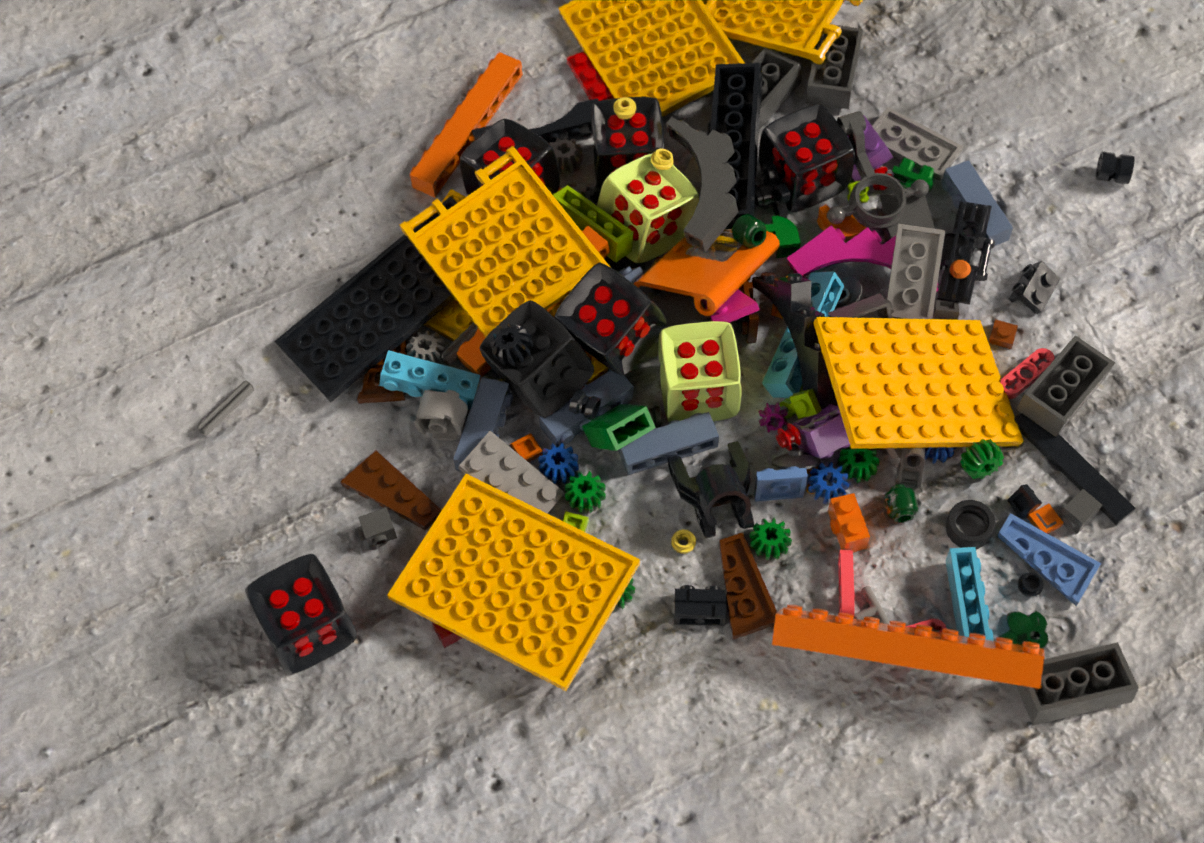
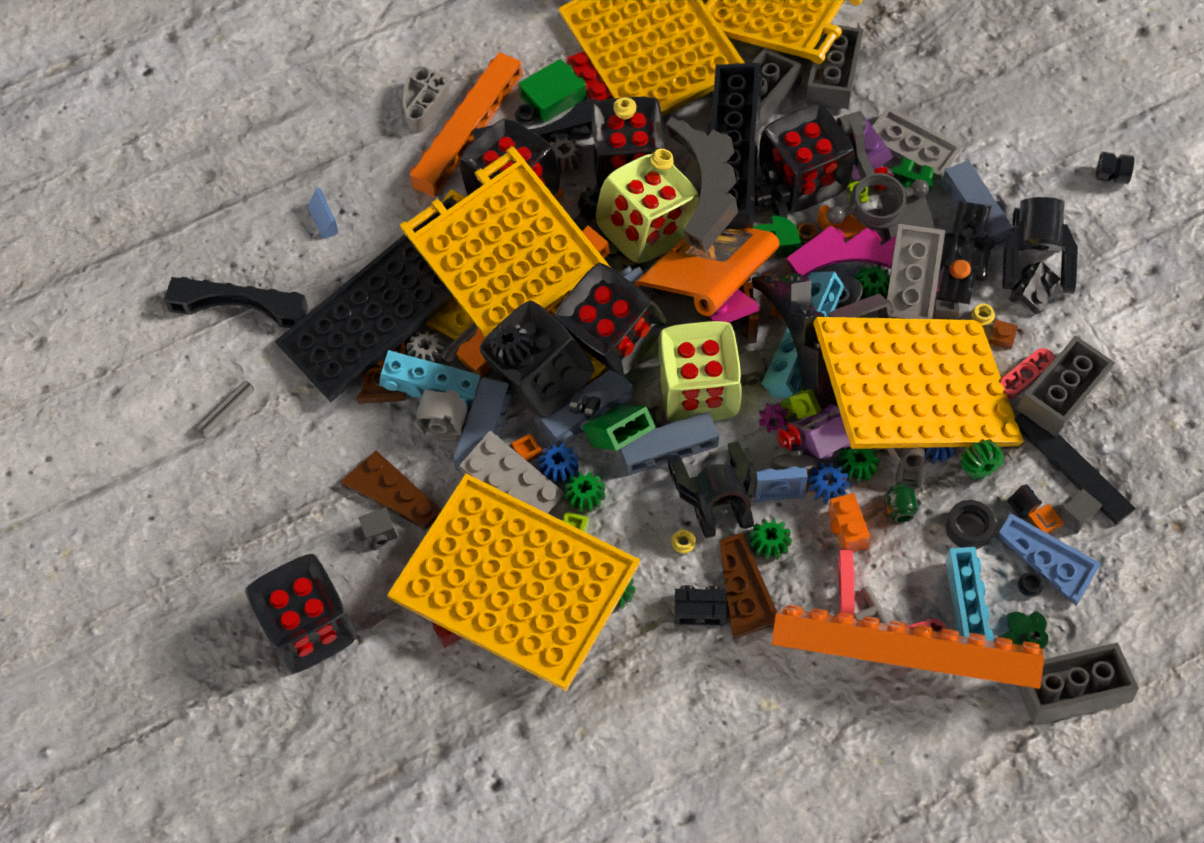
(192, 296): none -> black arch
(322, 215): none -> medium blue slope
(424, 97): none -> light grey beam
(525, 114): none -> black plate
(552, 90): none -> green brick
(586, 214): lime brick -> none
(749, 231): dark green head -> none
(752, 368): none -> dark grey brick
(809, 229): none -> dark orange plate
(873, 281): none -> green gear
(983, 309): none -> light yellow plate
(1040, 227): none -> black piece

